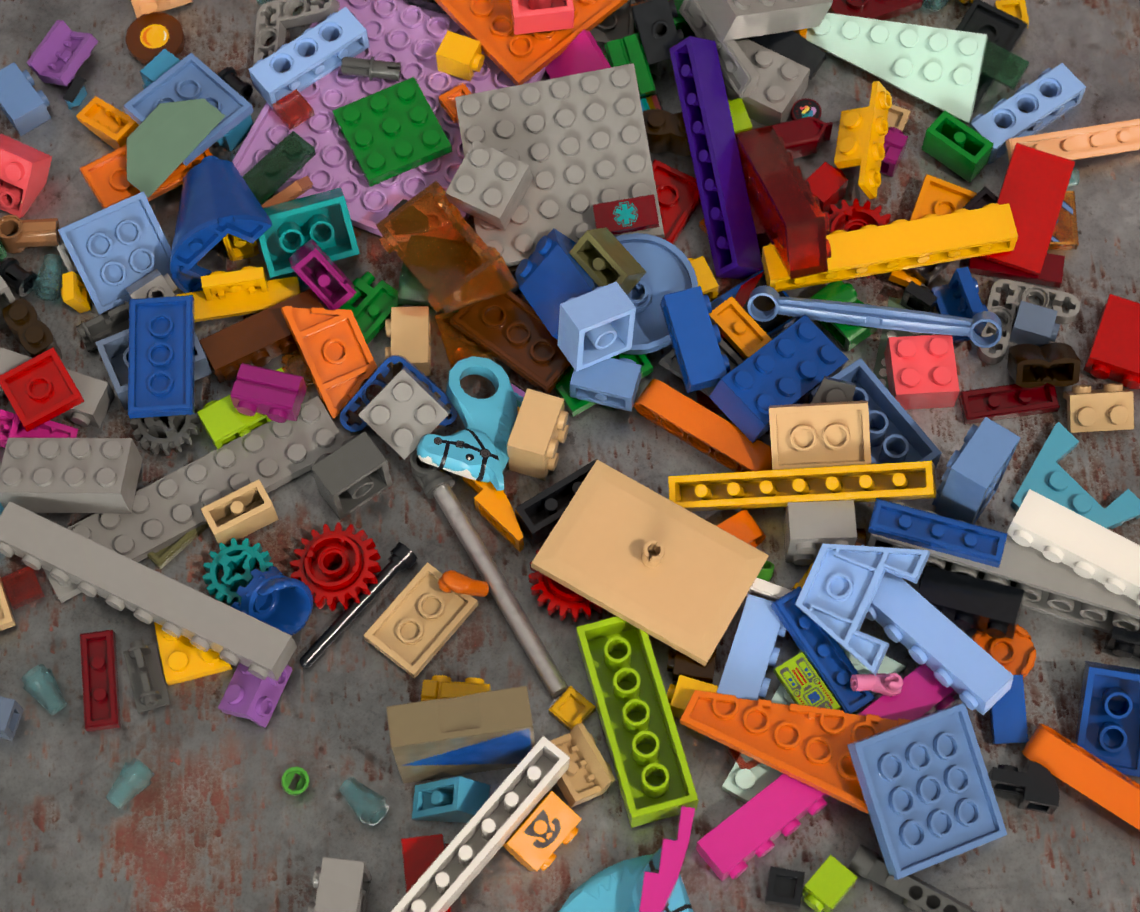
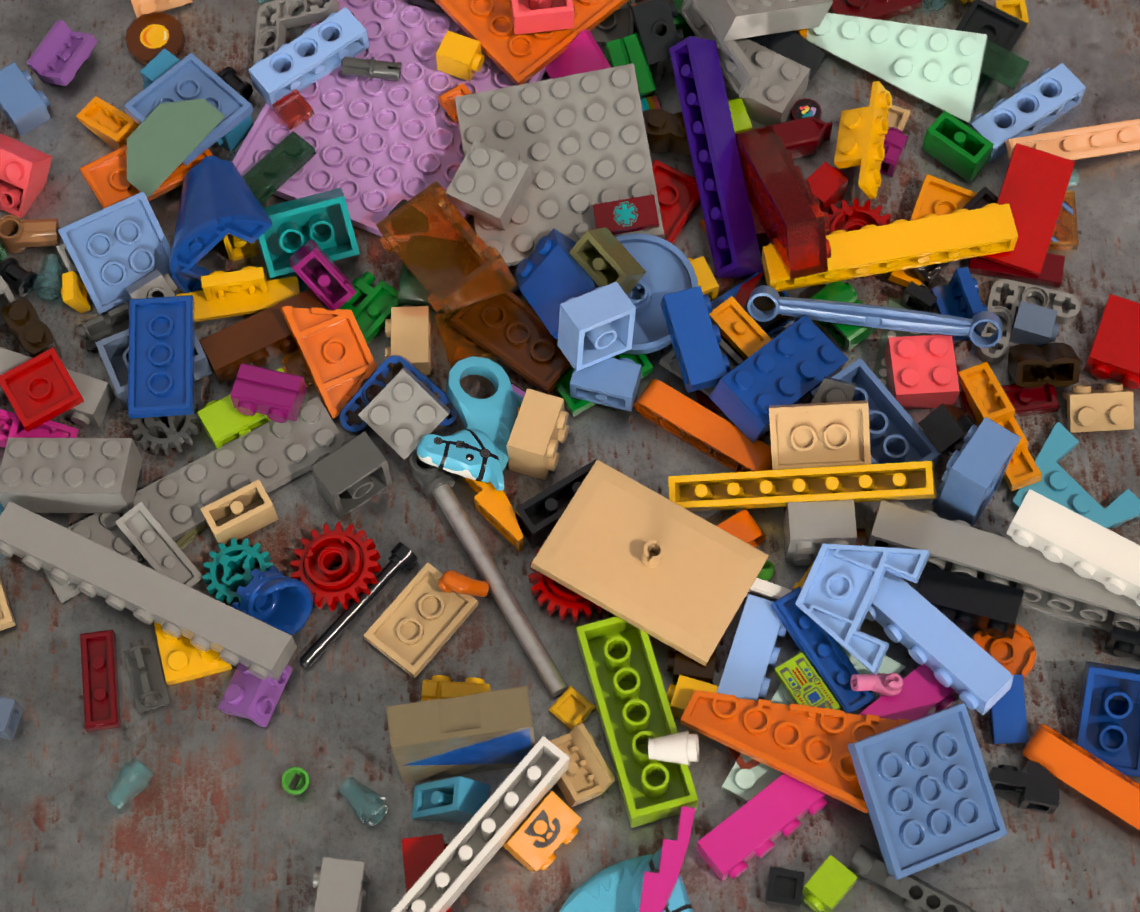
(22, 587): clear red tile -> none
(44, 688): clear light blue cone -> none
(75, 93): black piece -> none
(157, 545): none -> light grey plate
(291, 192): nougat tile -> none
(392, 131): green plate -> none
(675, 748): none -> white cone
(937, 533): blue tile -> none
(947, 428): none -> black brick
(990, 401): none -> light orange slope

